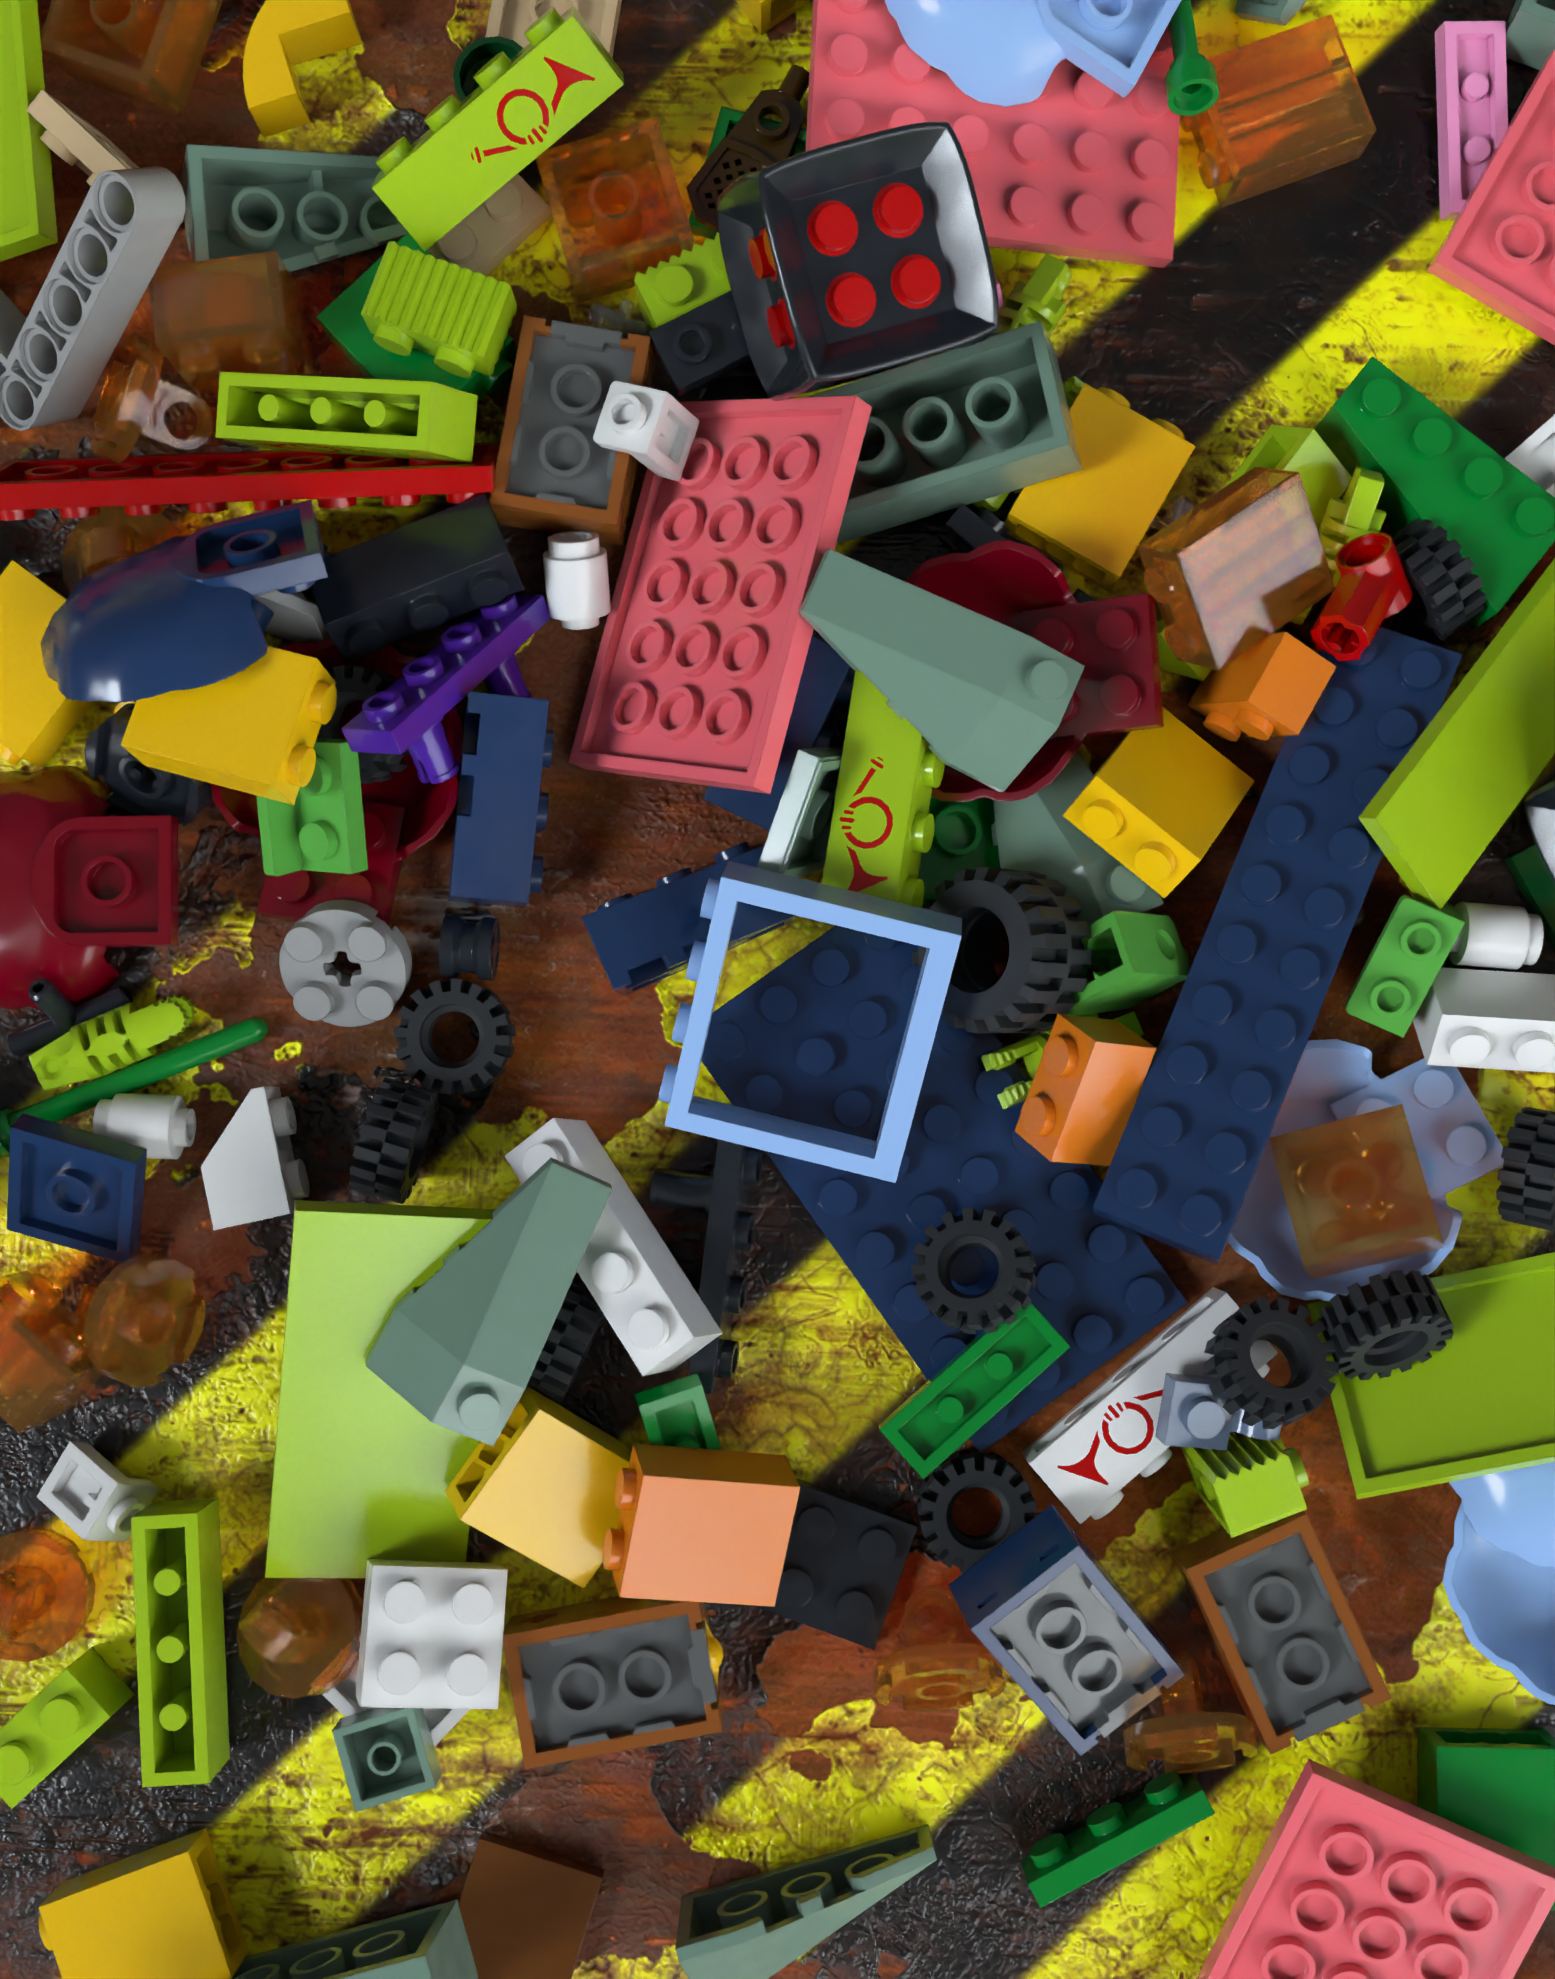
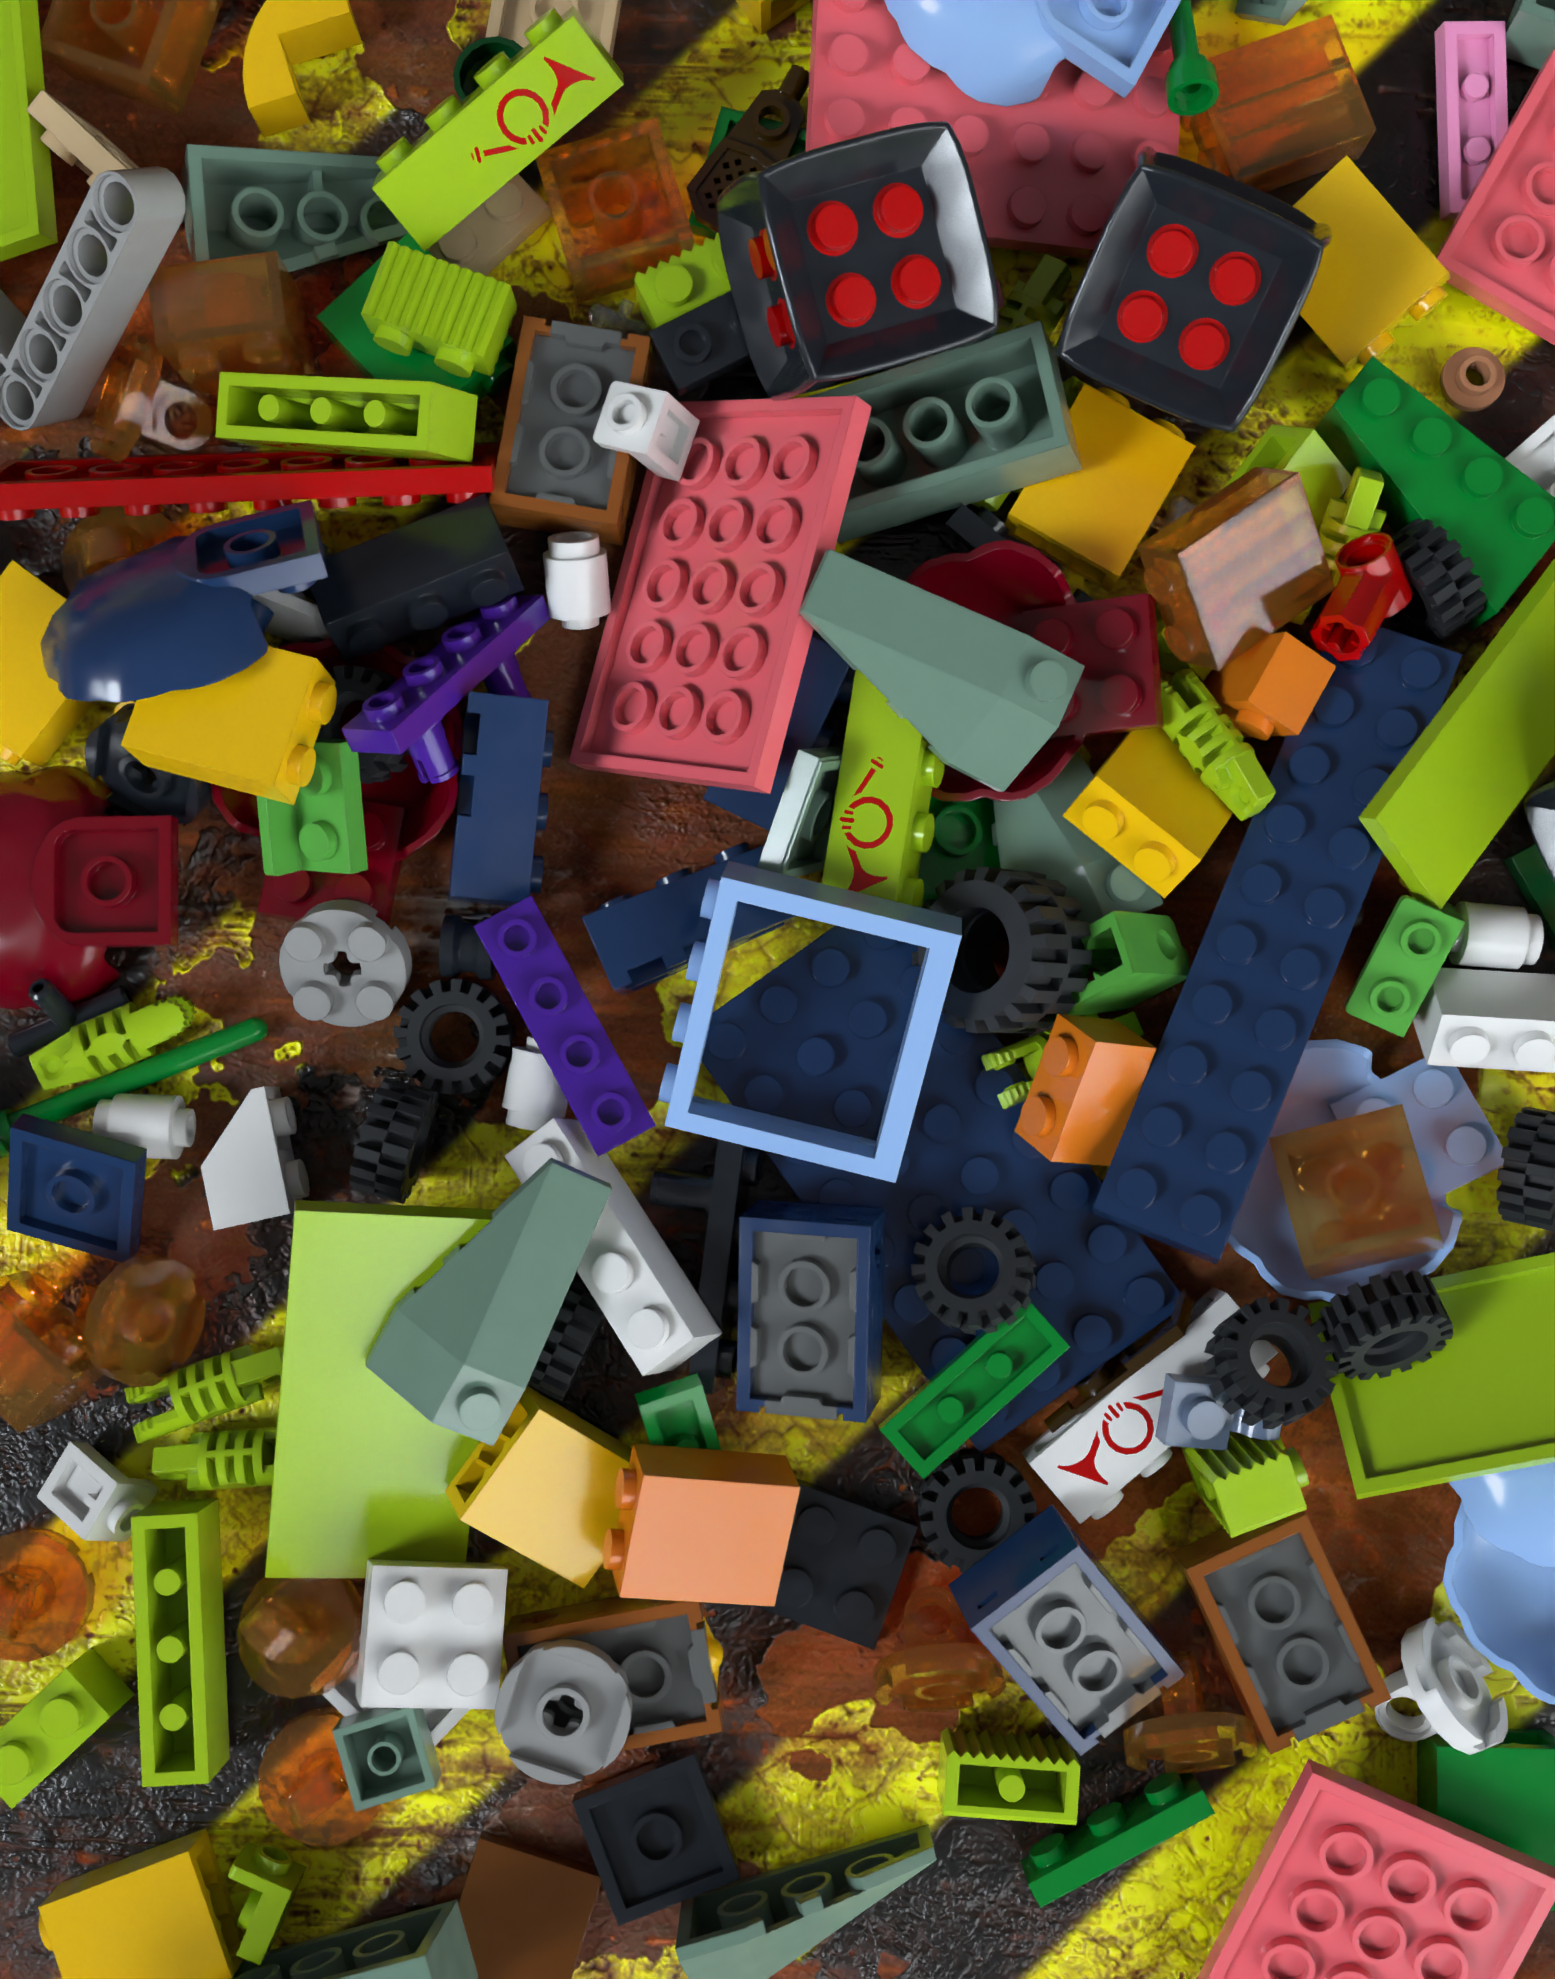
(207, 1389): none -> lime hinge
(219, 1459): none -> lime hinge
(274, 1884): none -> lime bracket
(306, 1784): none -> clear orange tile
(527, 1727): none -> light grey plate
(531, 1089): none -> white brick
(564, 1026): none -> dark purple plate
(656, 1836): none -> black plate
(810, 1310): none -> piece
(1008, 1777): none -> lime brick
(1131, 1360): none -> dark brown piece
(1192, 291): none -> black piece
(1214, 745): none -> lime hinge
(1369, 271): none -> yellow brick
(1449, 1687): none -> white tile
(1460, 391): none -> nougat plate

